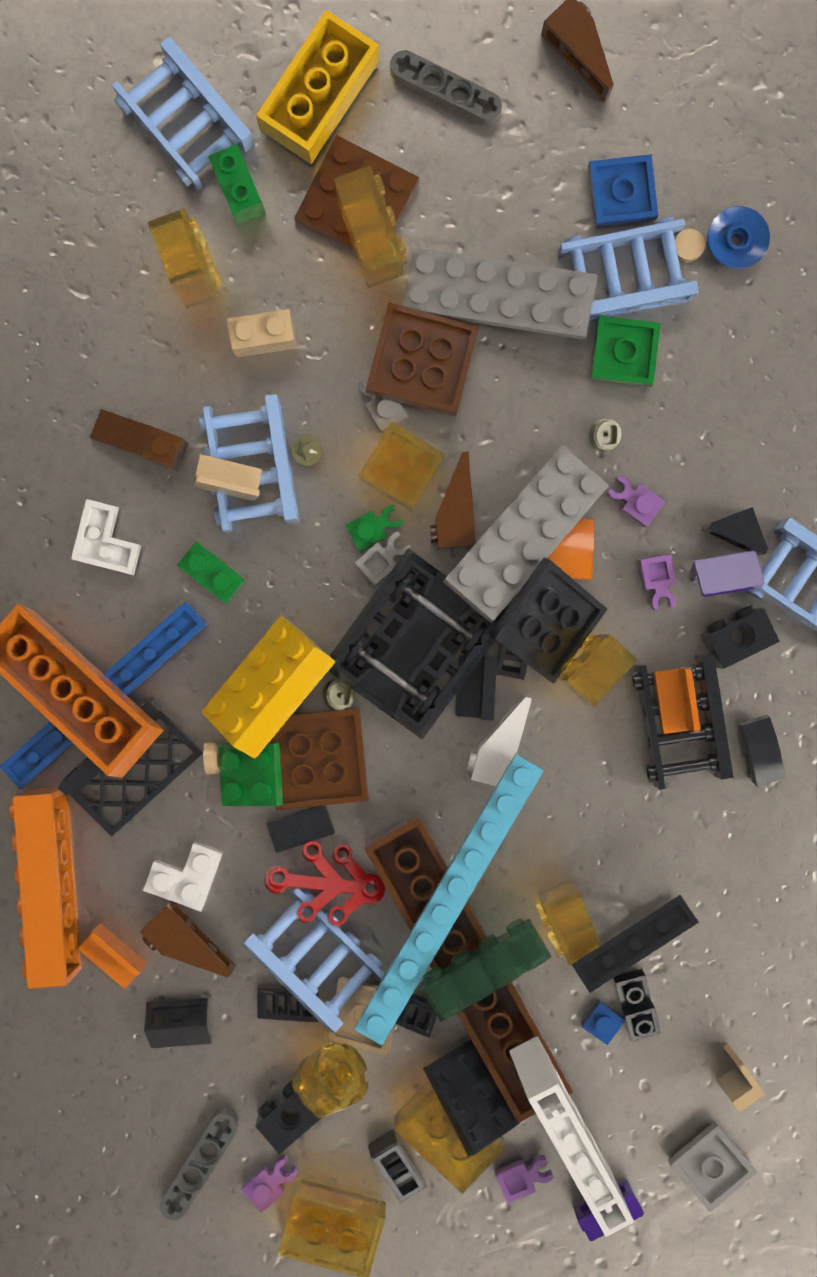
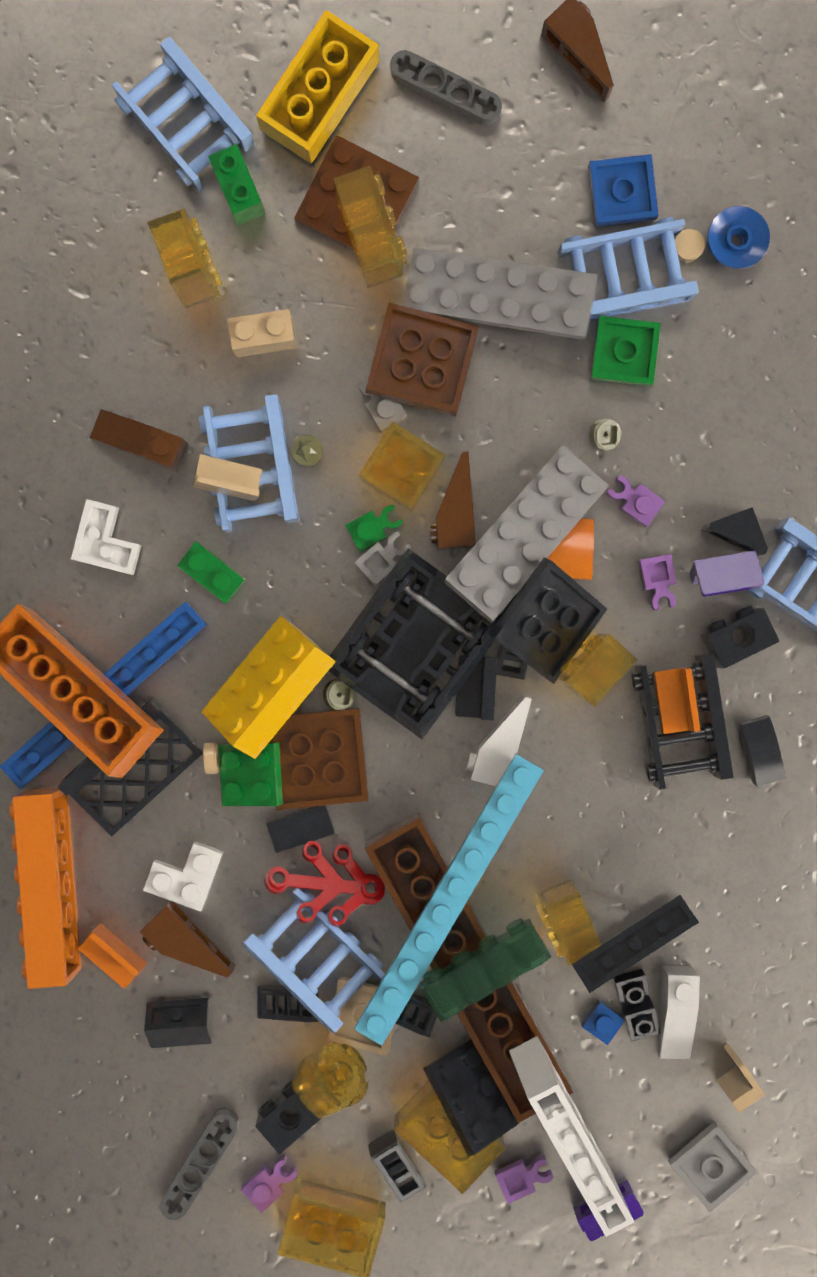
(678, 1011): none -> white slope

